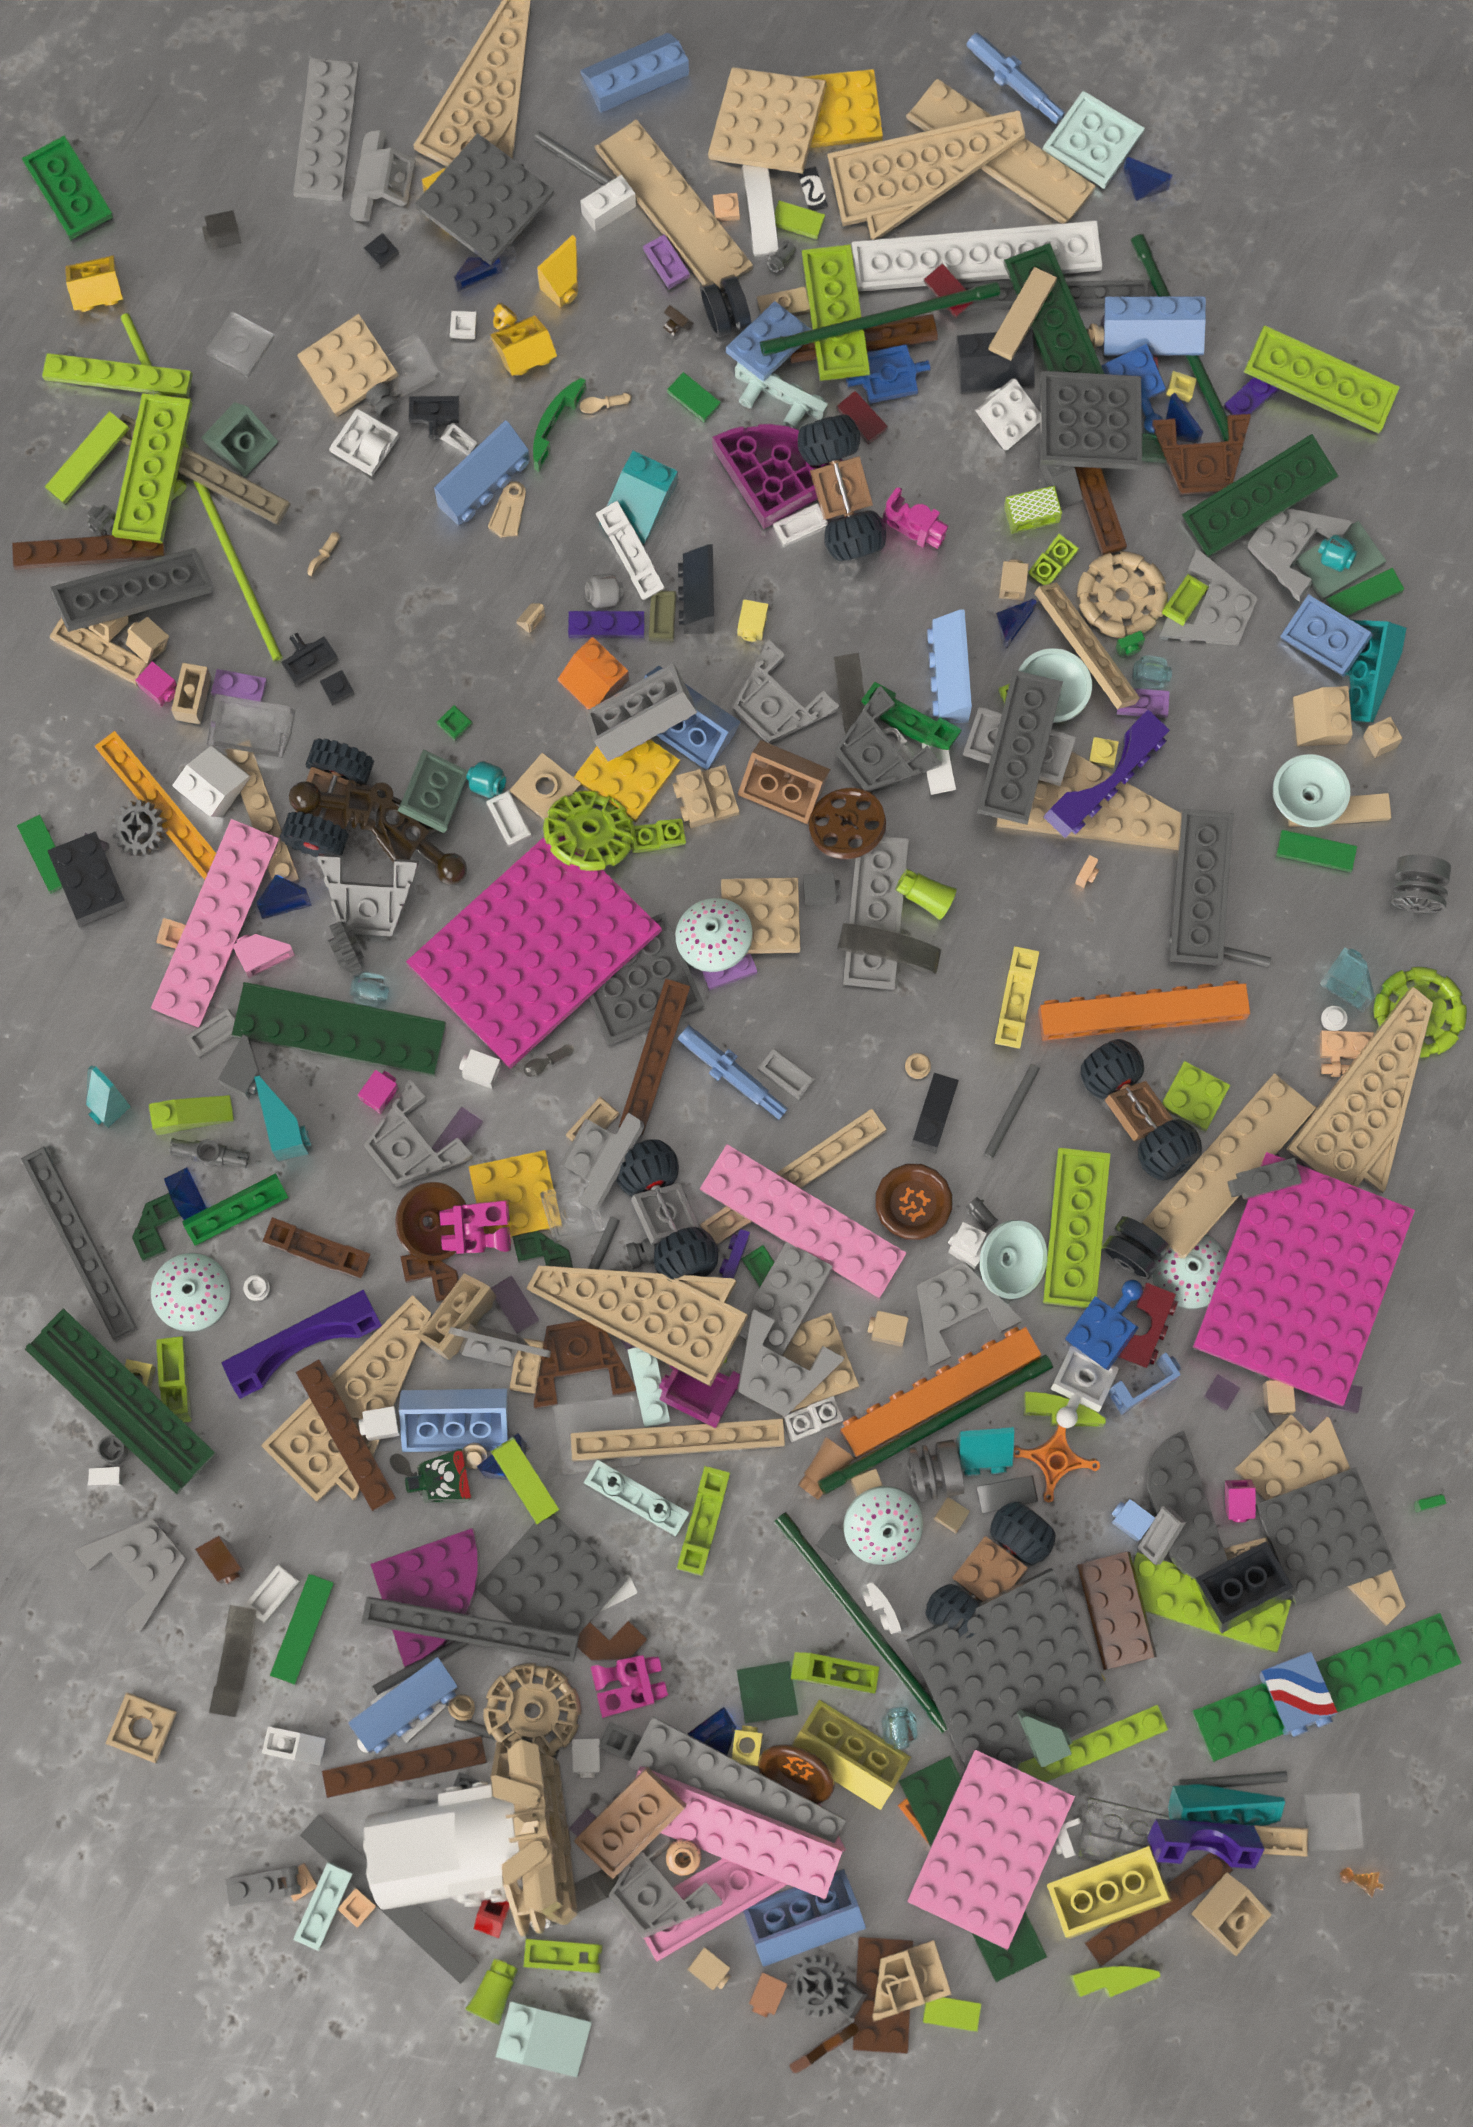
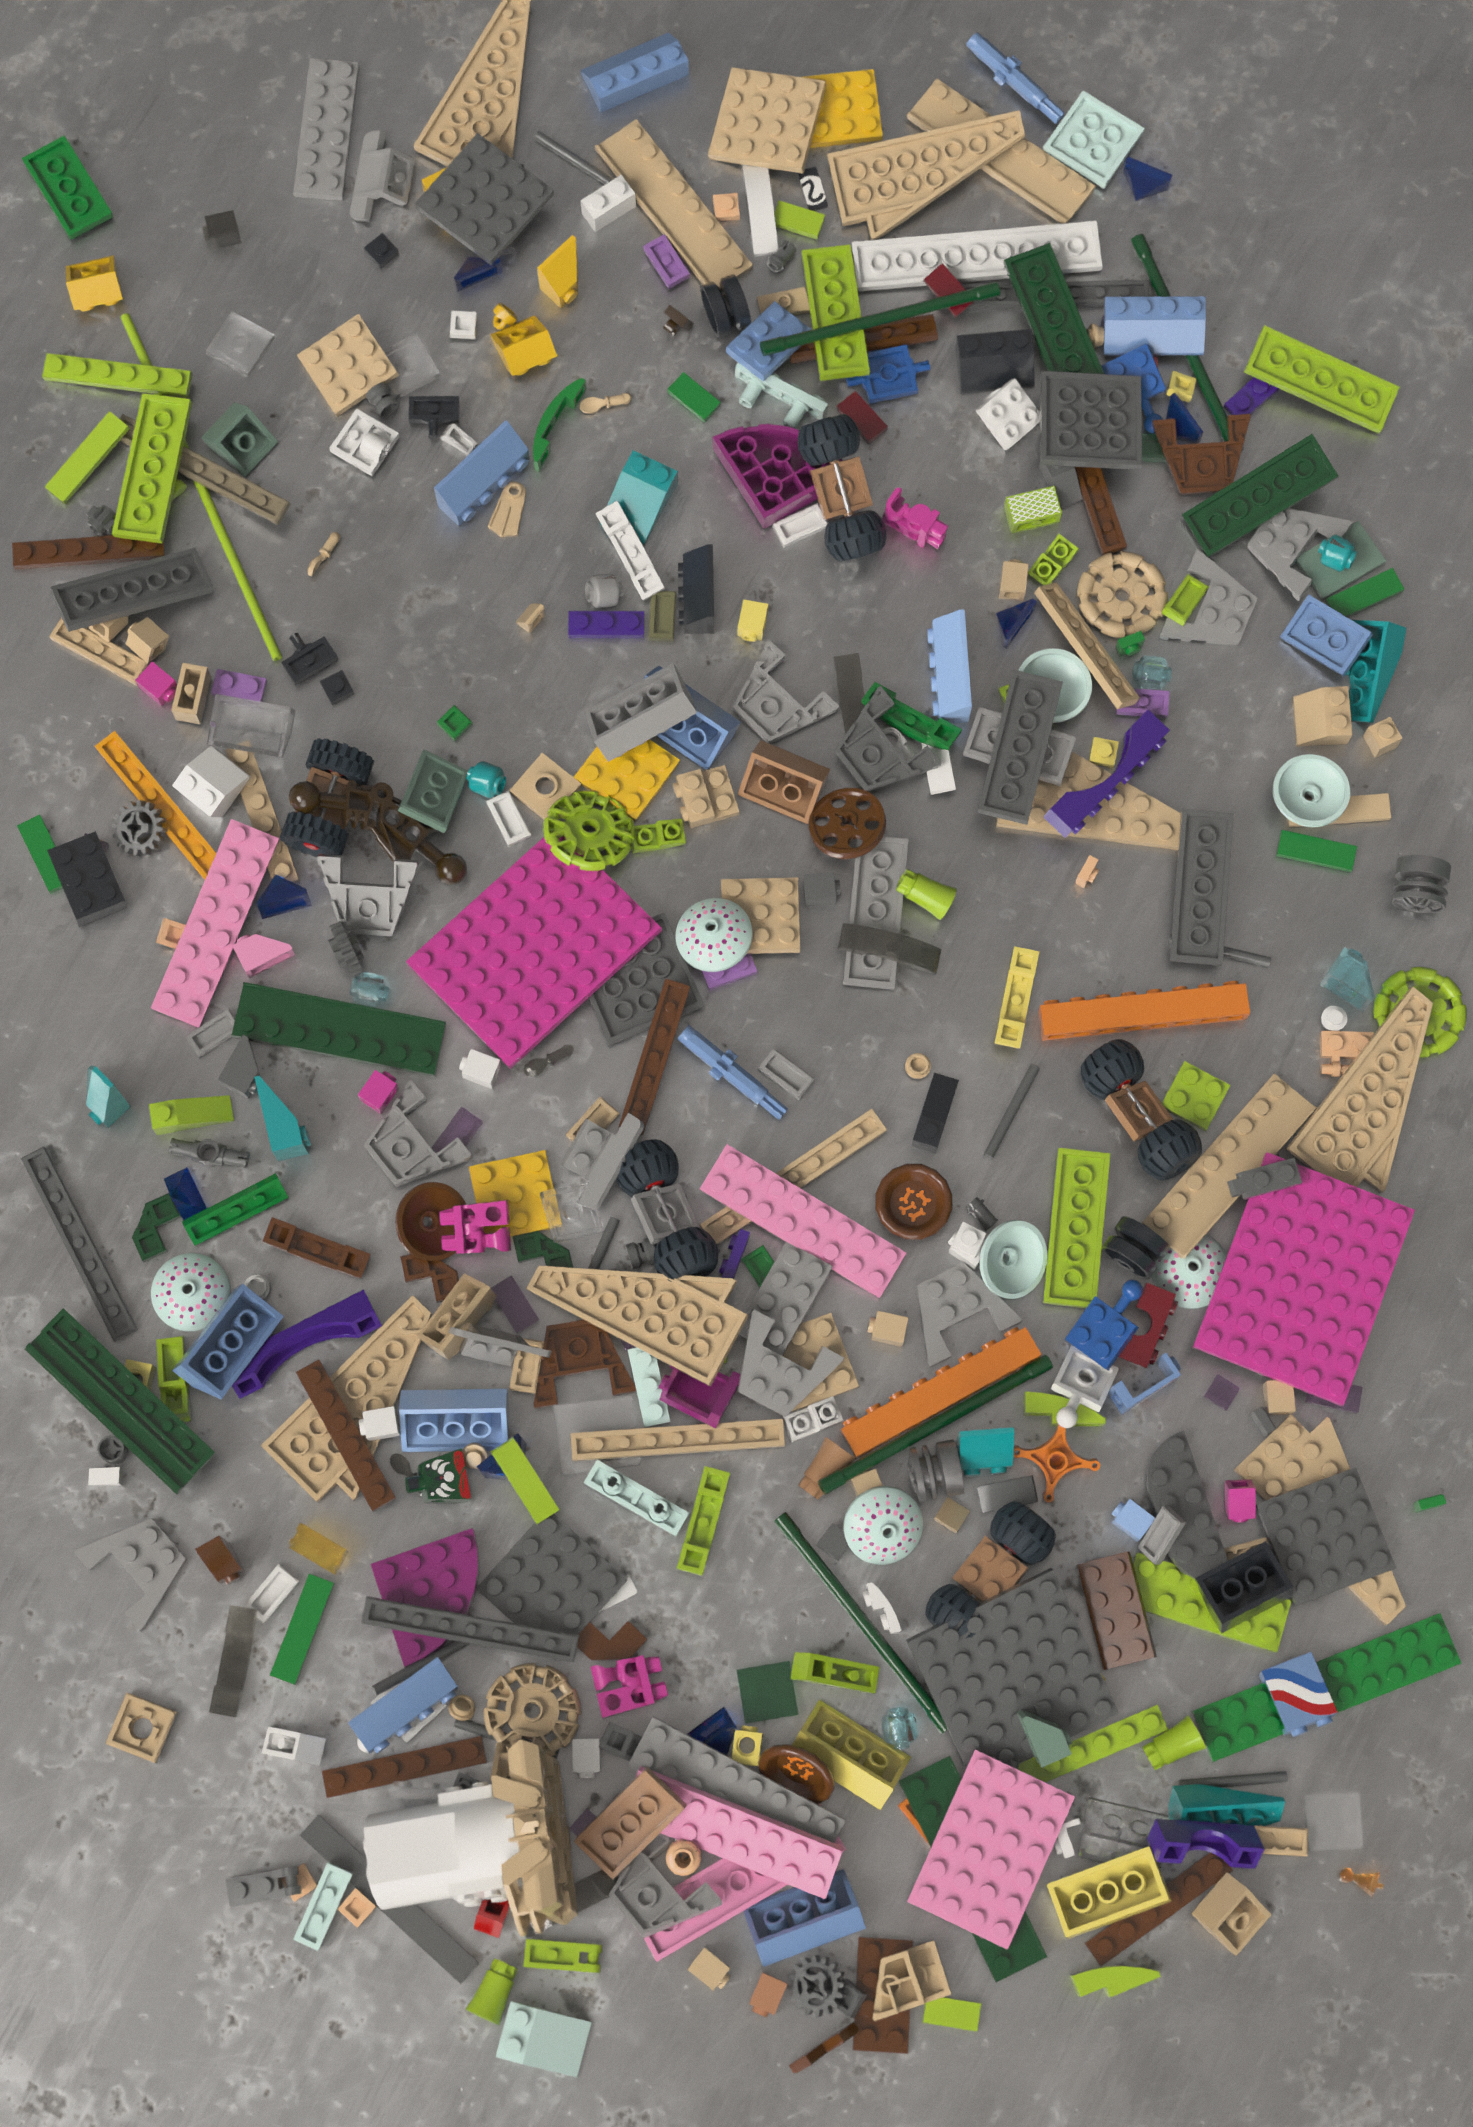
(228, 1342): none -> medium blue slope
(318, 1548): none -> clear yellow hinge
(593, 674): orange slope -> none
(1022, 313): tan tile -> none
(1174, 1744): none -> lime plant

